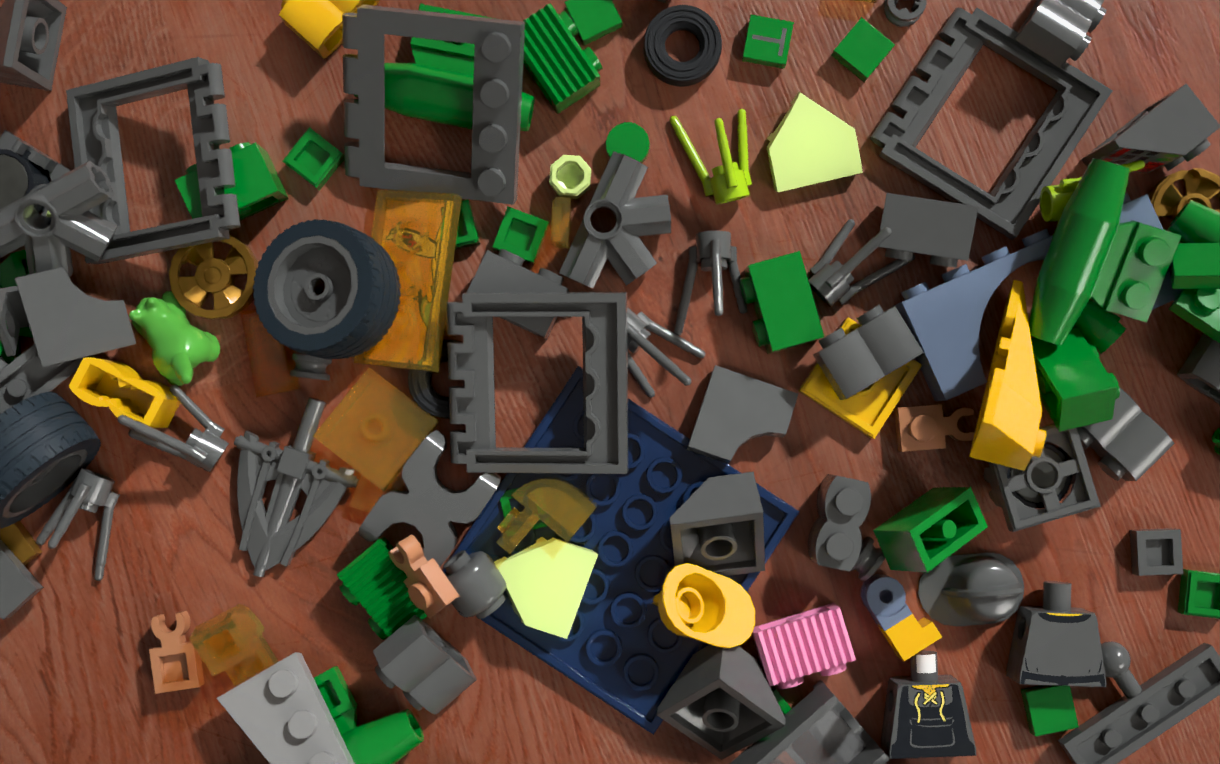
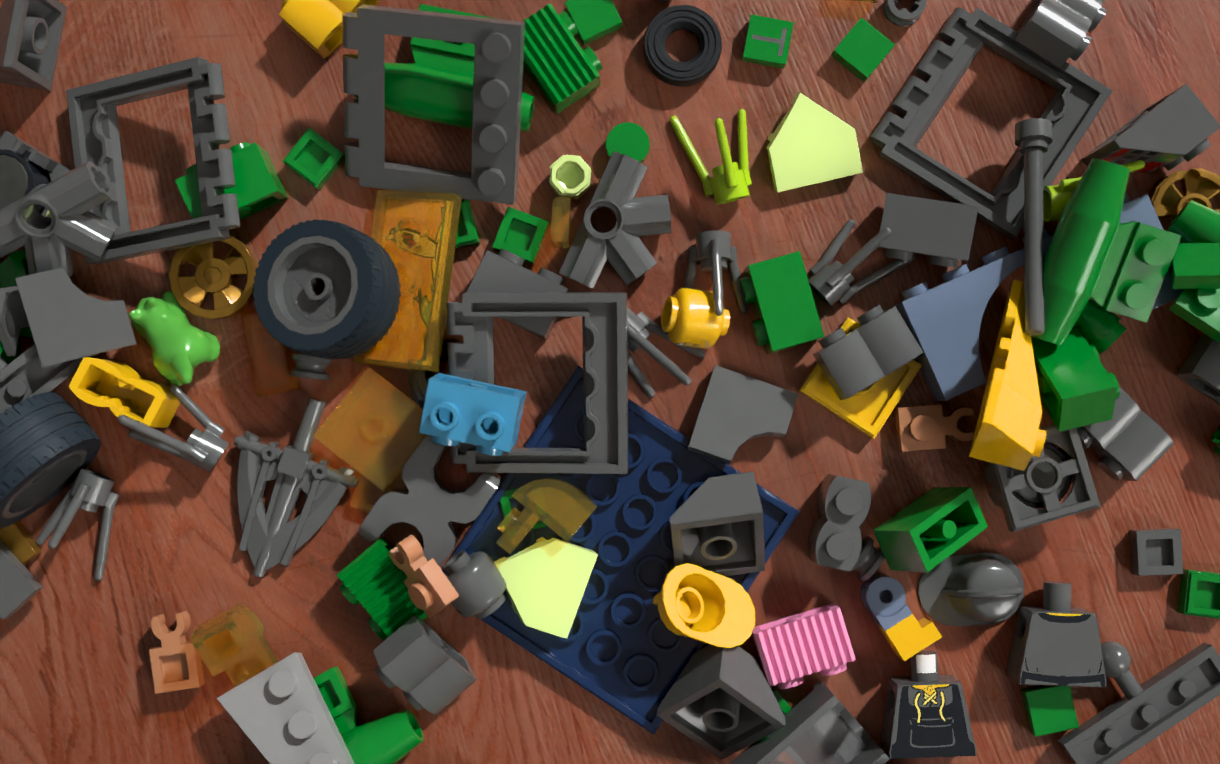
(472, 414): none -> dark azure brick
(691, 318): none -> yellow head
(1033, 139): none -> dark grey piece

